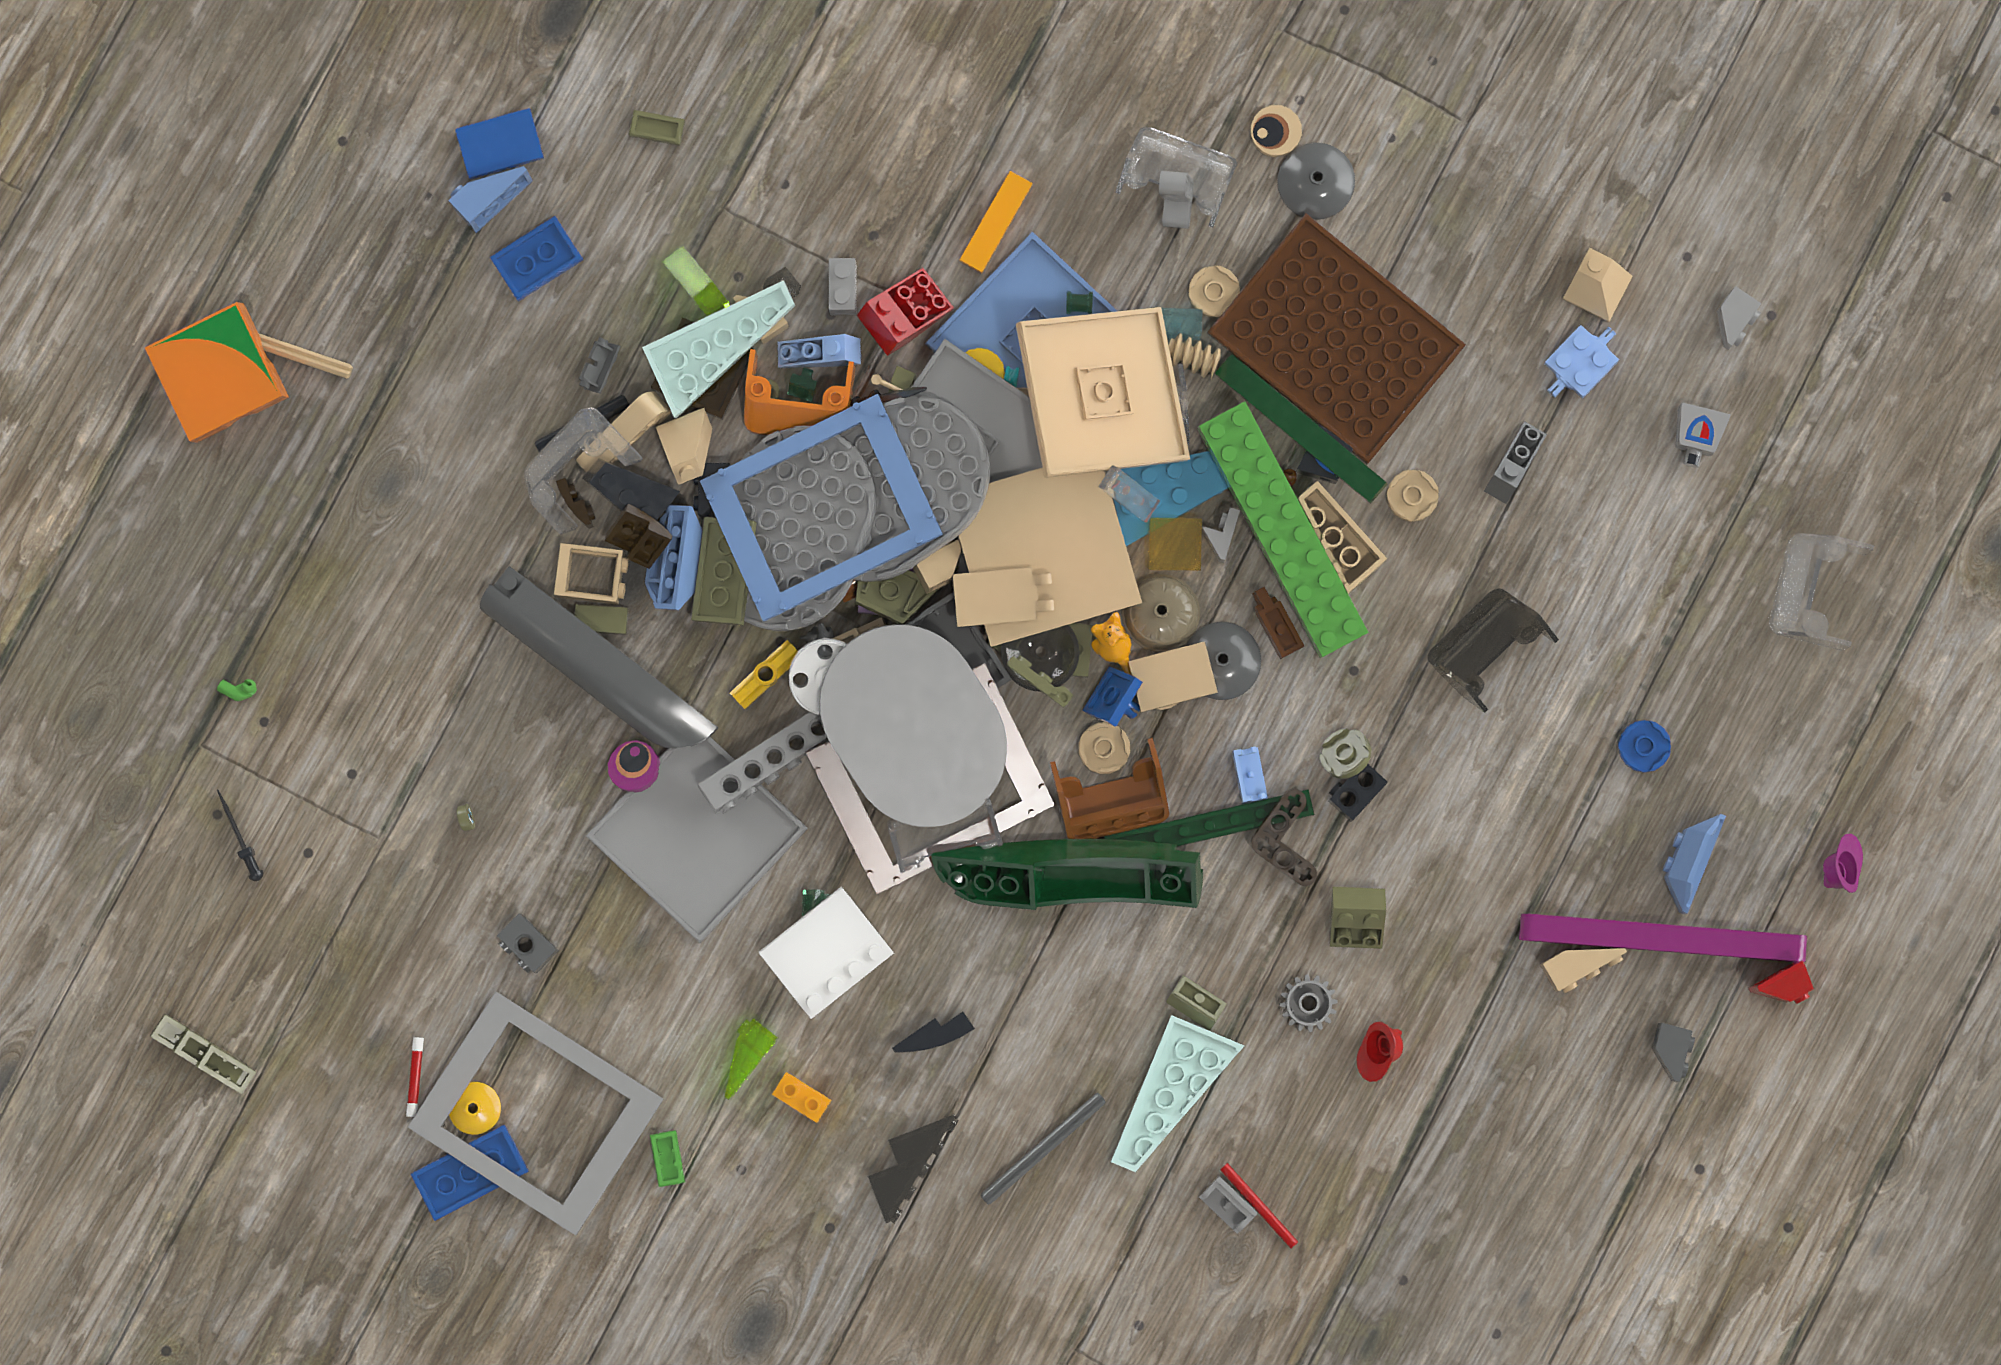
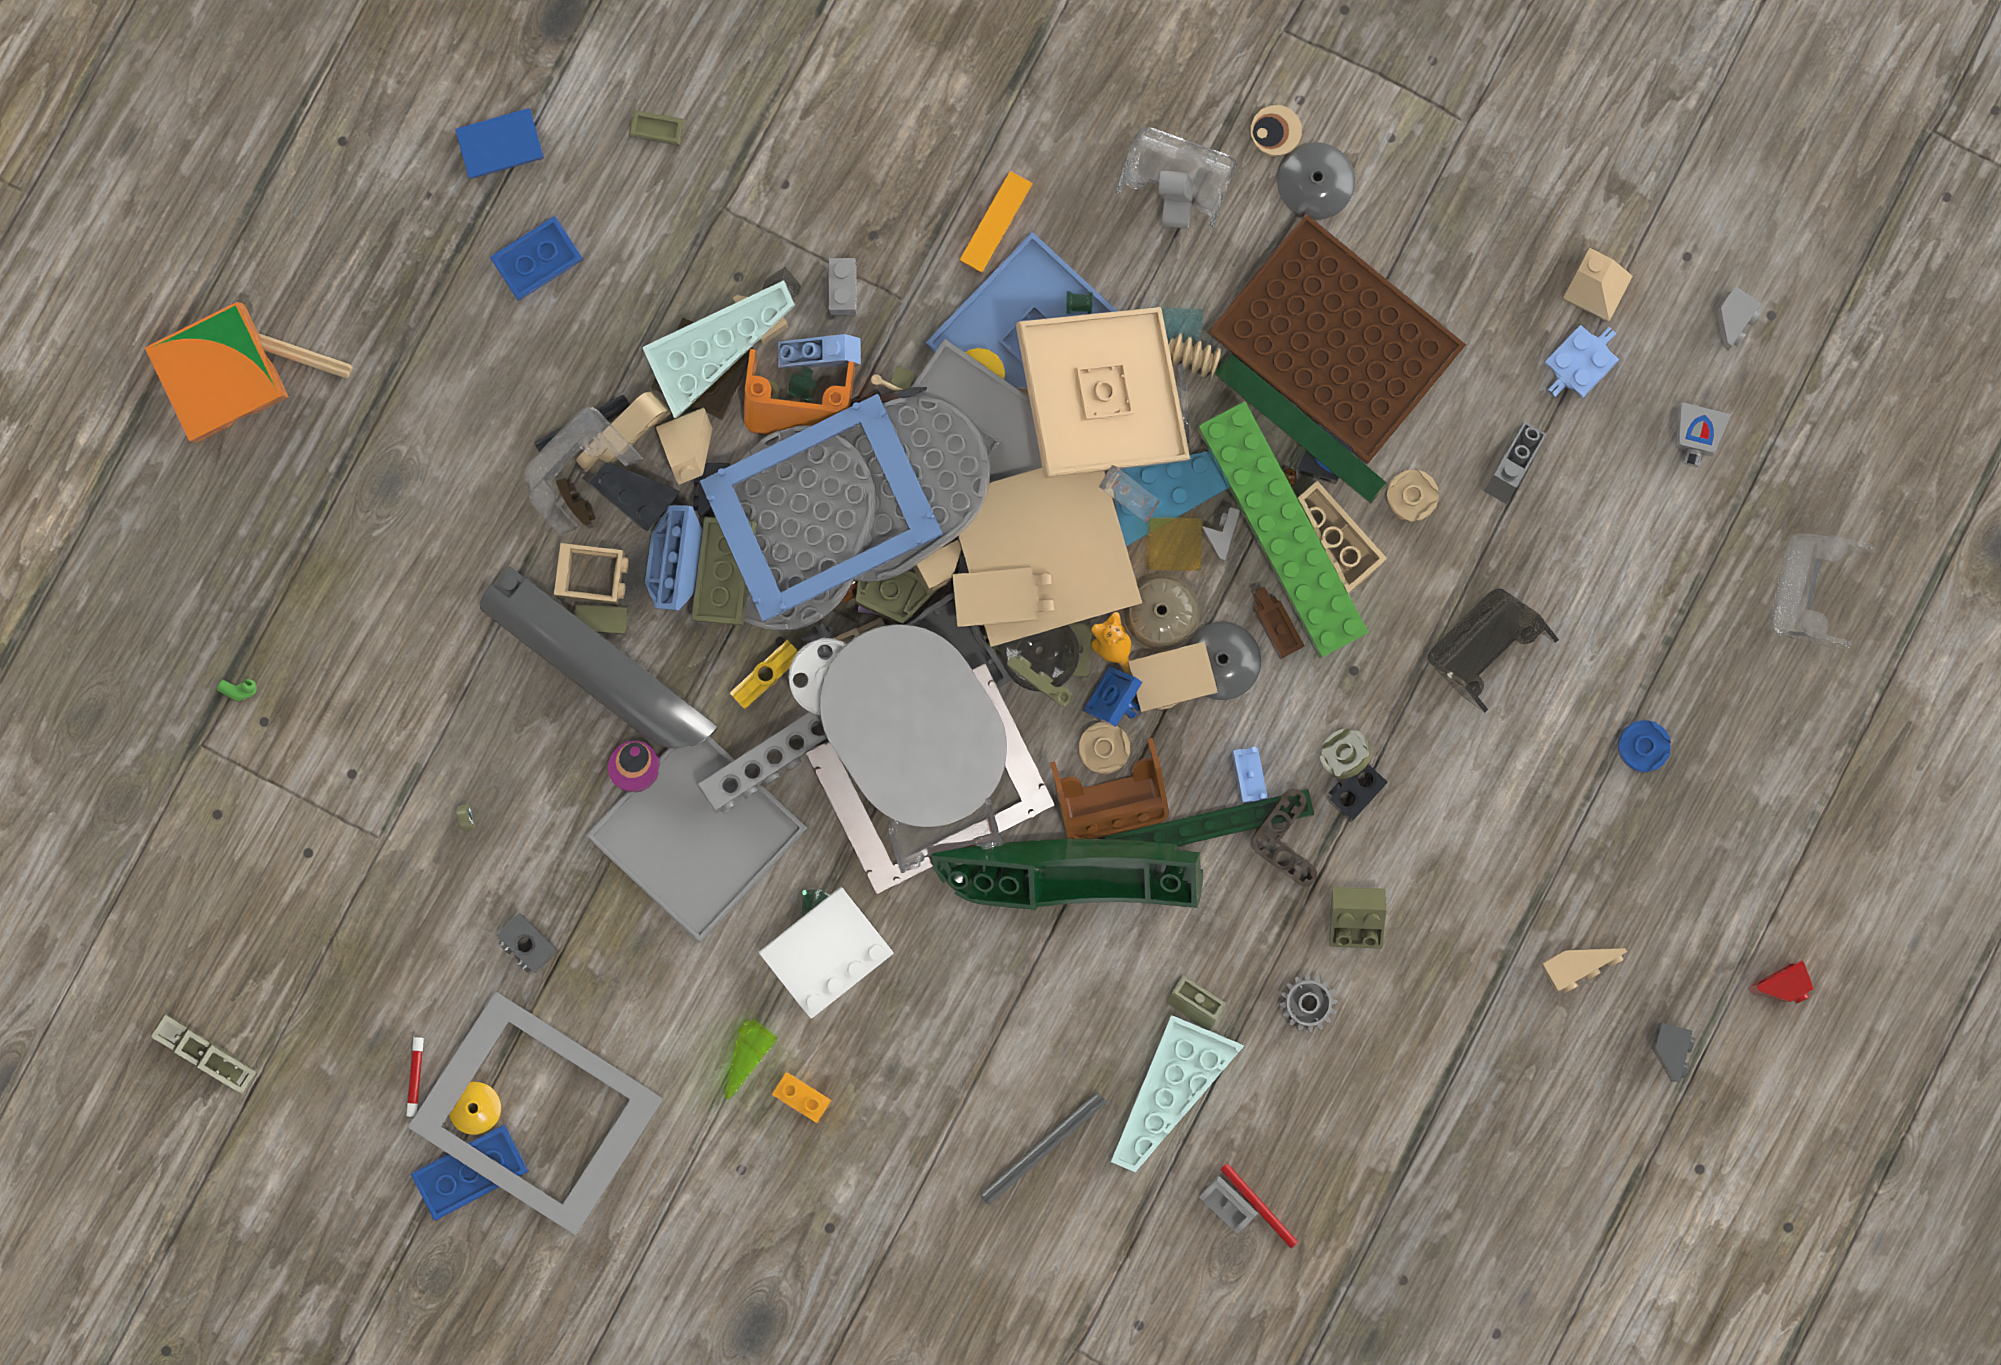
(247, 853): black sword -> none
(486, 197): medium blue slope -> none
(595, 376): dark grey hinge -> none
(638, 535): dark brown slope -> none
(667, 1158): bright green plate -> none
(695, 282): clear neon green slope -> none
(904, 311): red slope -> none
(911, 1154): clear smoke slope -> none
(935, 1035): black slope -> none
(1012, 376): teal bush -> none
(1213, 290): tan tile -> none
(1378, 1051): red piece -> none
(1663, 937): magenta beam -> none
(1690, 860): medium blue wedge -> none
(1844, 866): magenta piece -> none

